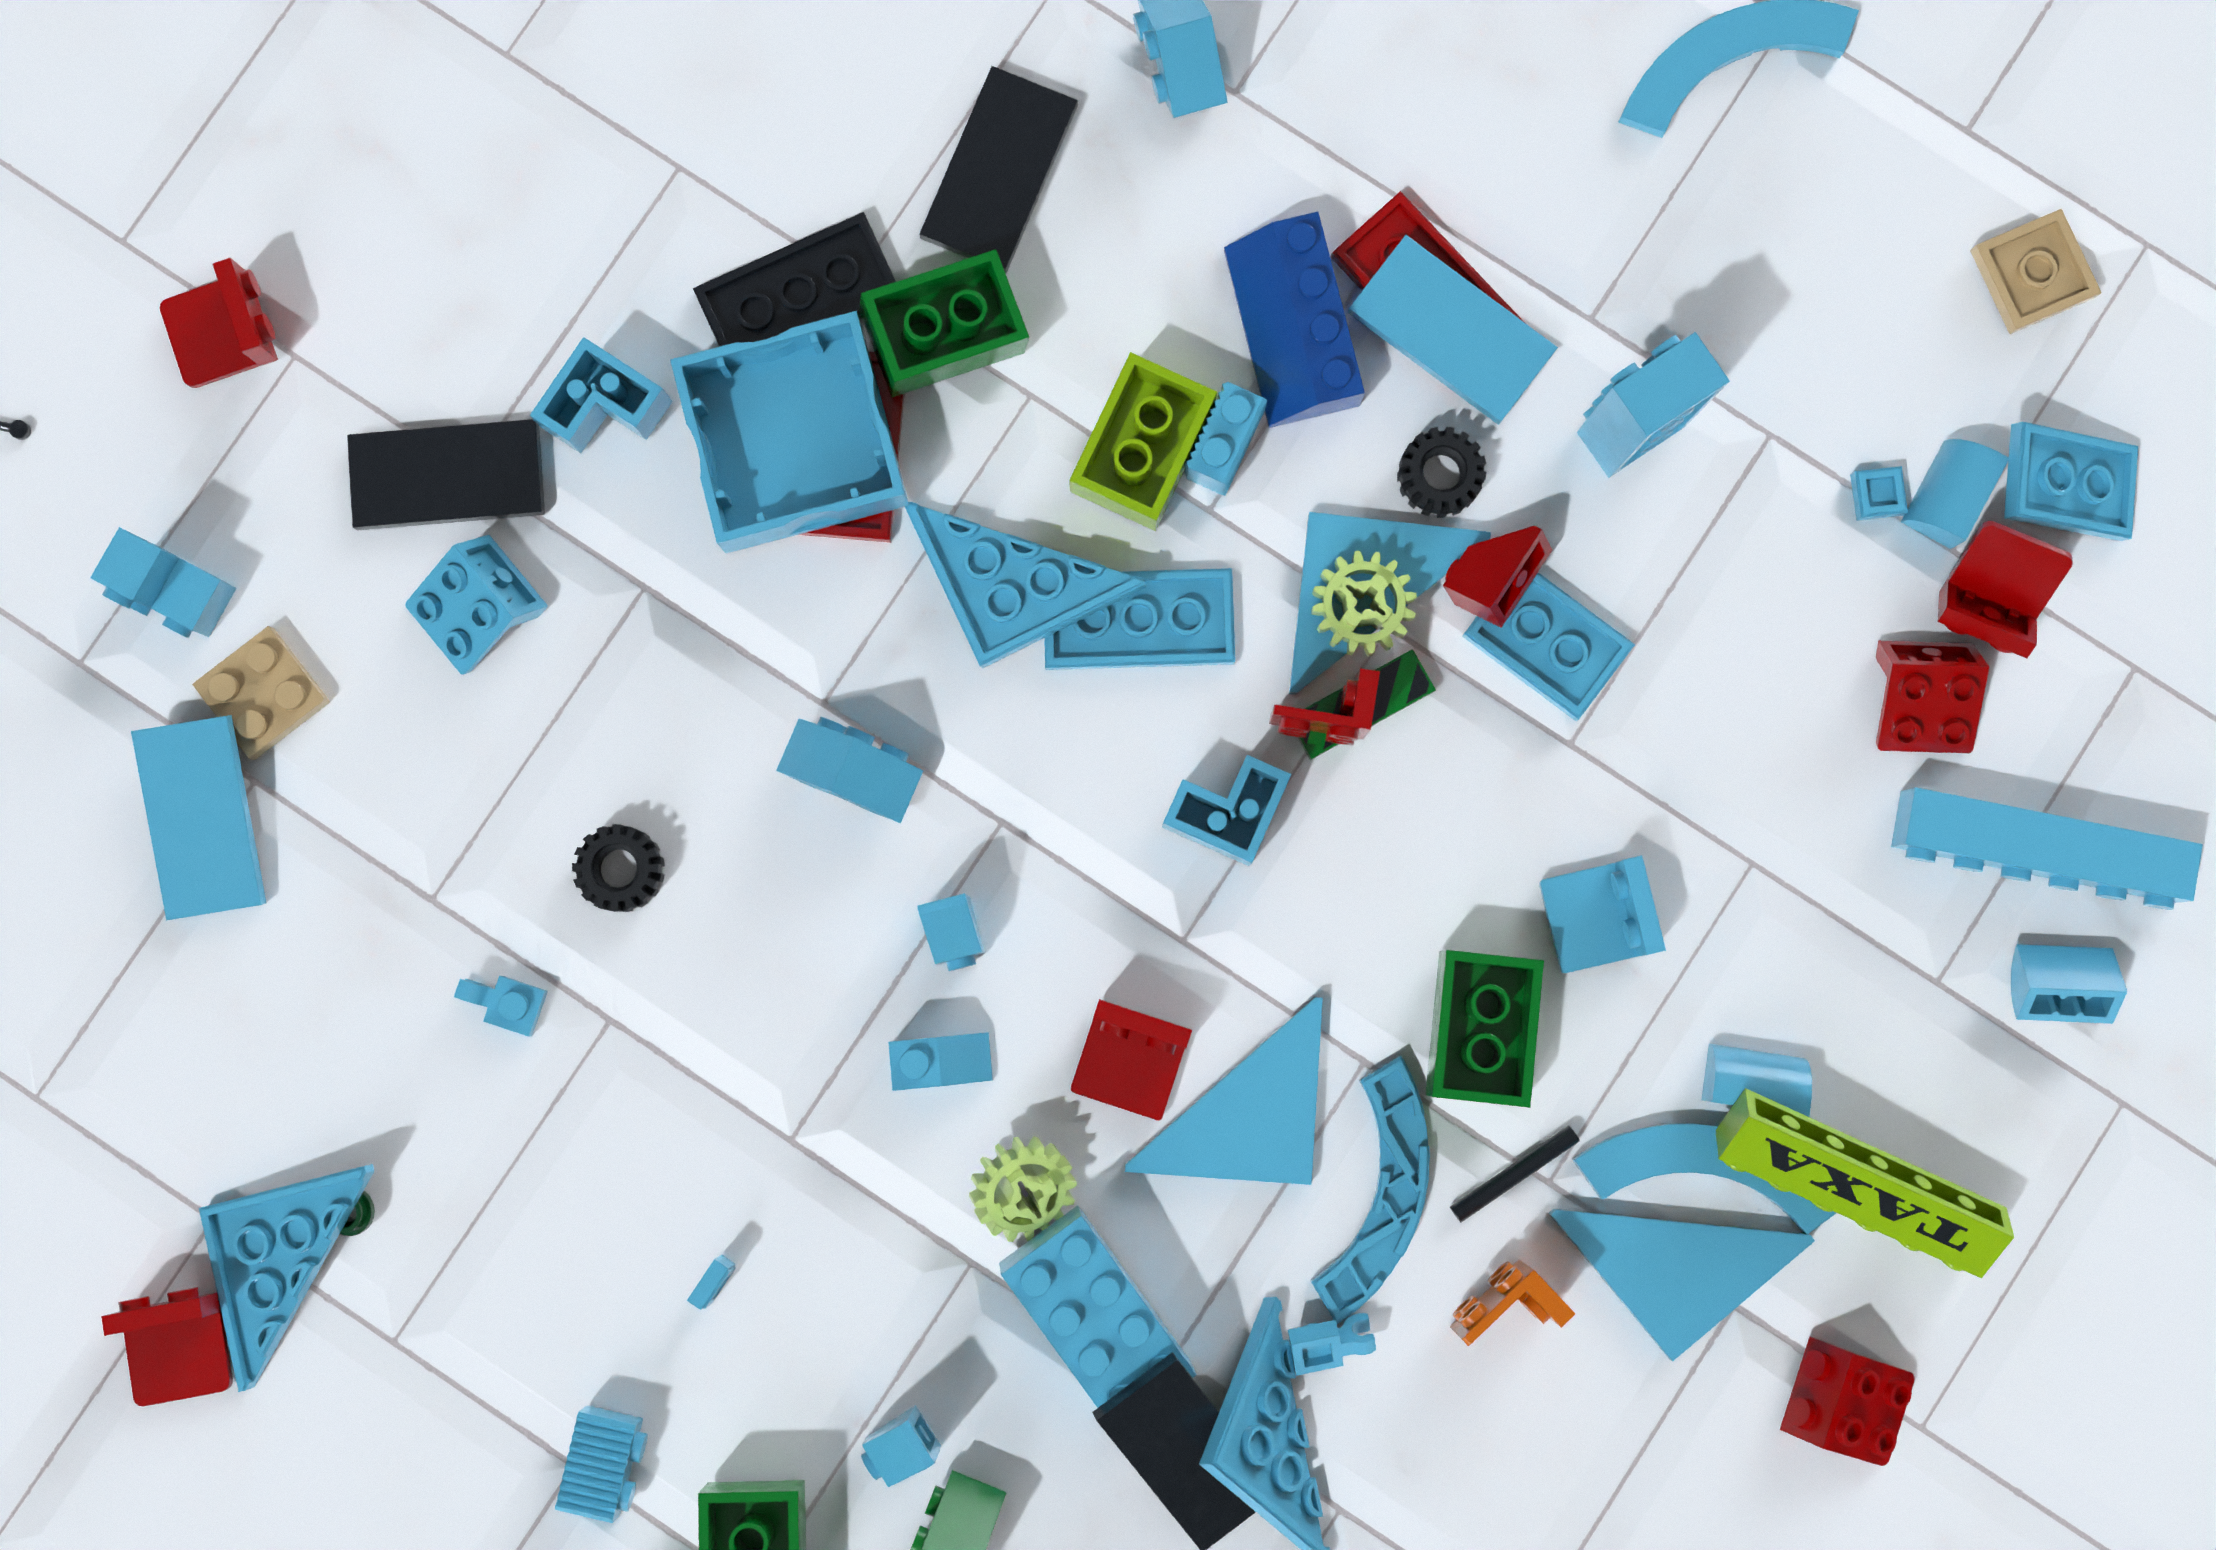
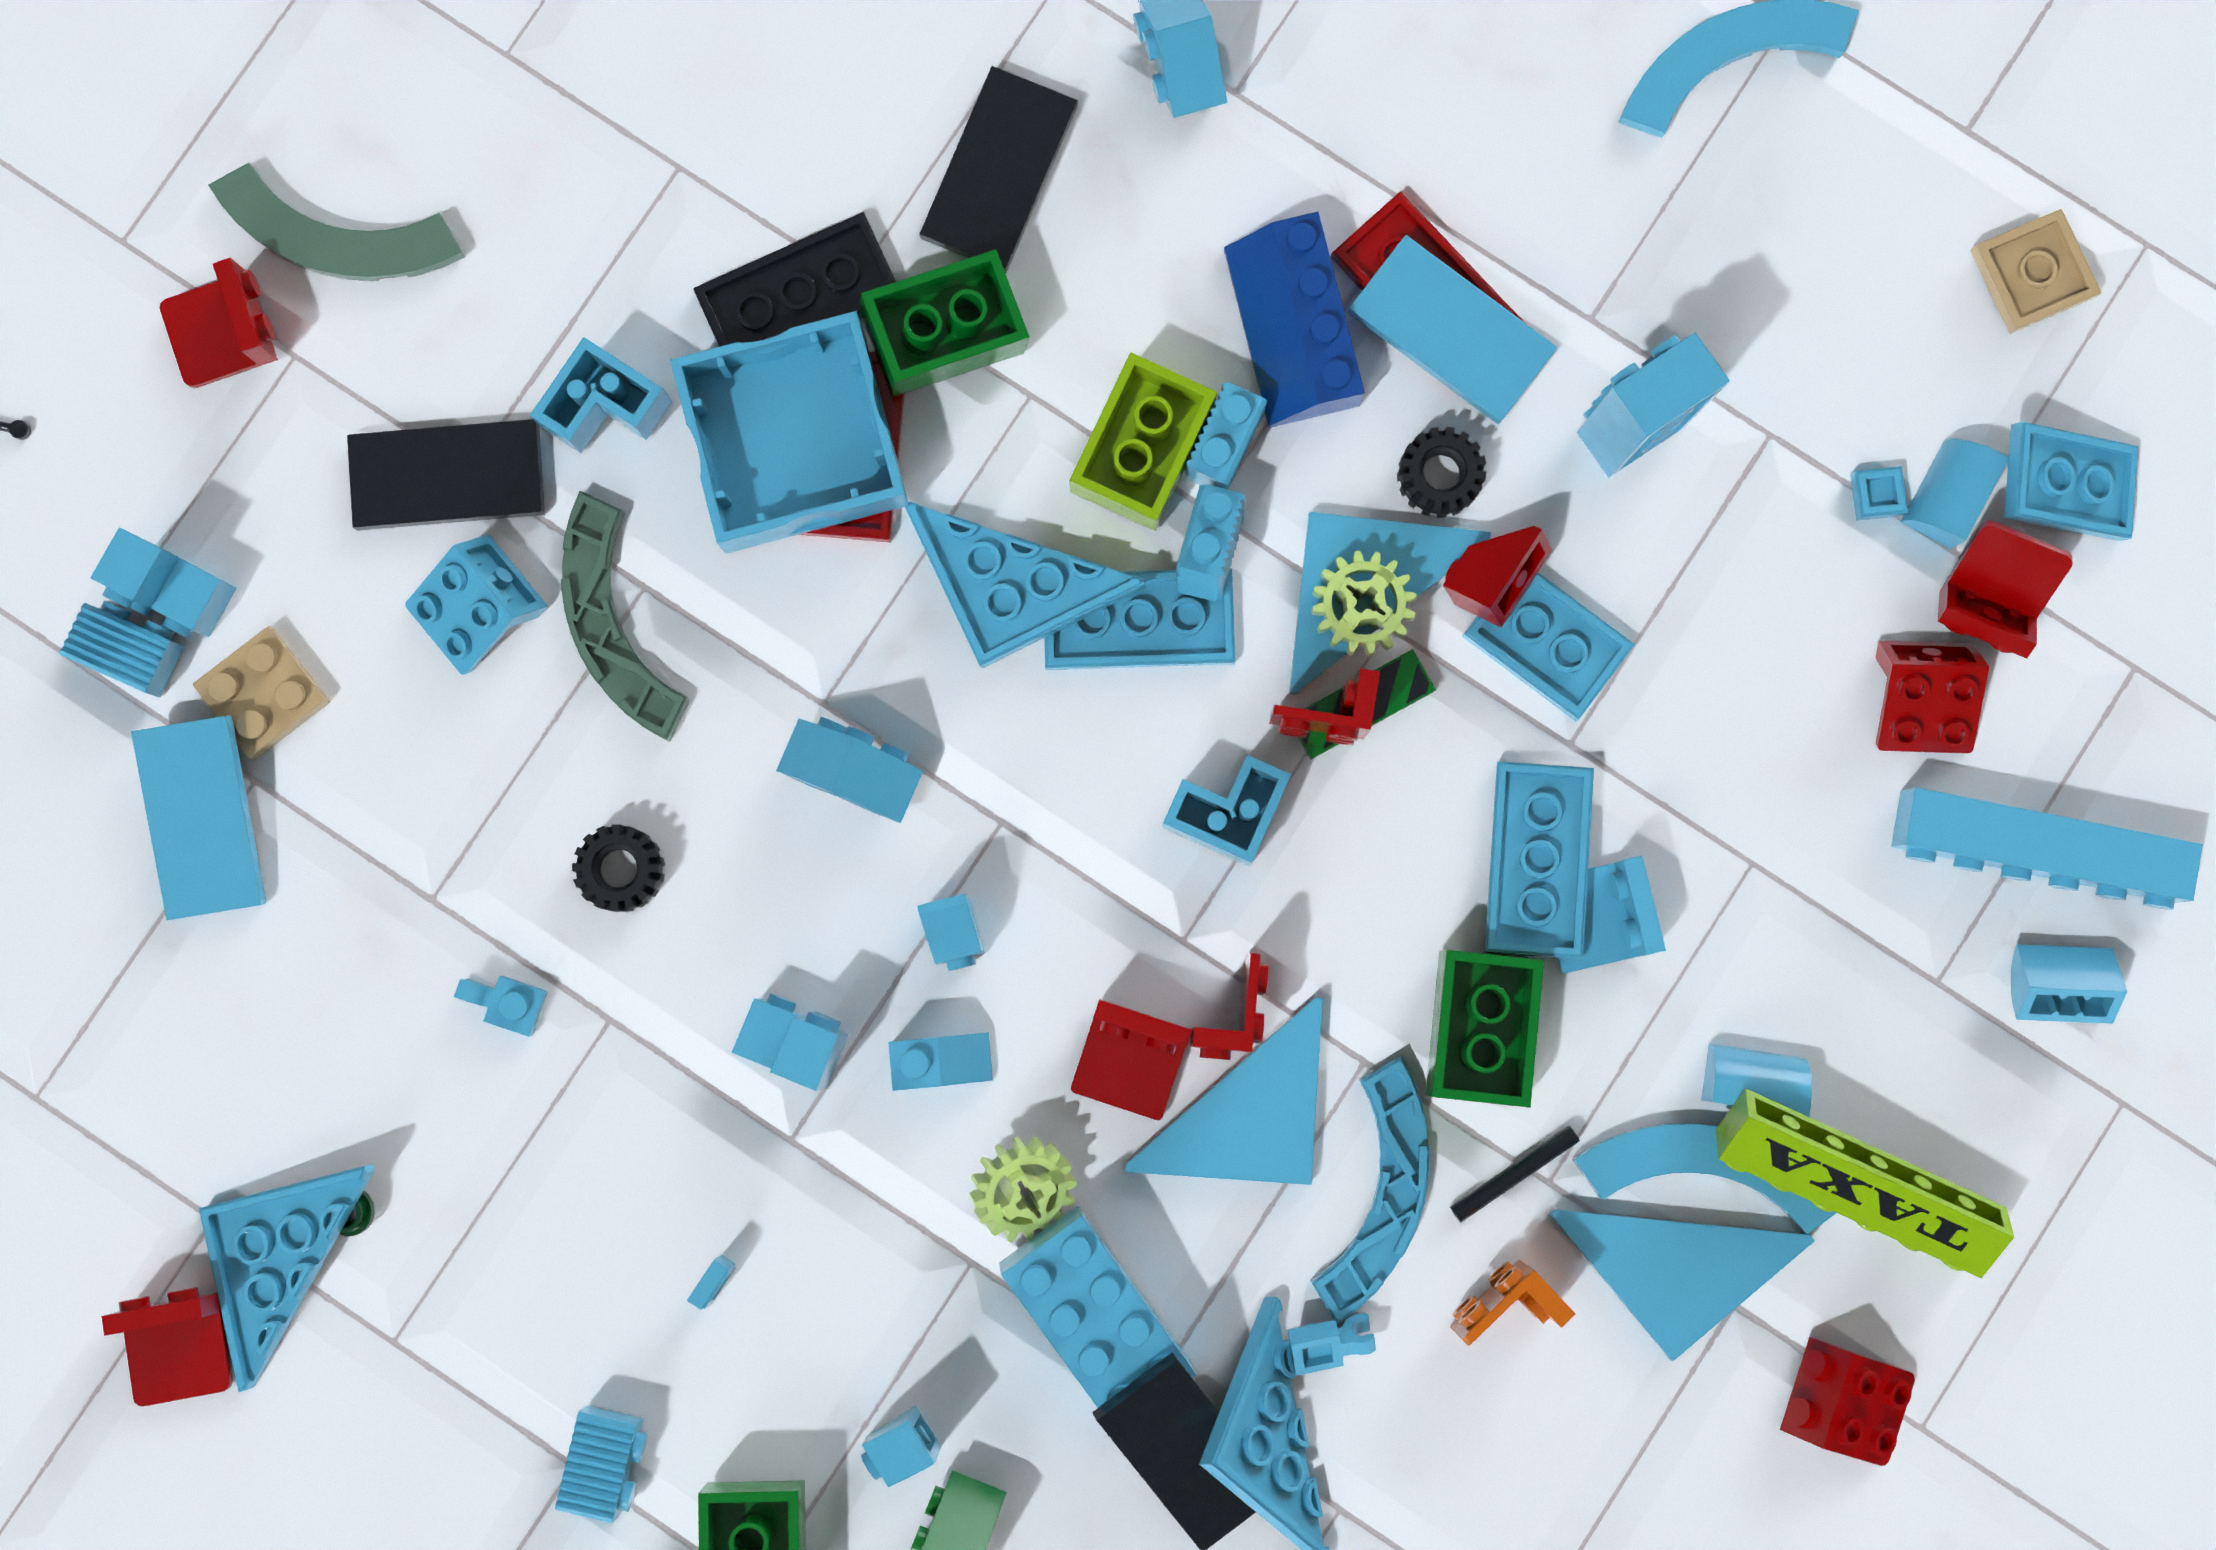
(121, 649): none -> medium azure brick
(332, 249): none -> sand green tile
(595, 622): none -> sand green tile
(790, 1043): none -> medium azure brick
(1210, 542): none -> medium azure brick
(1220, 1042): none -> red bracket
(1539, 860): none -> medium azure tile

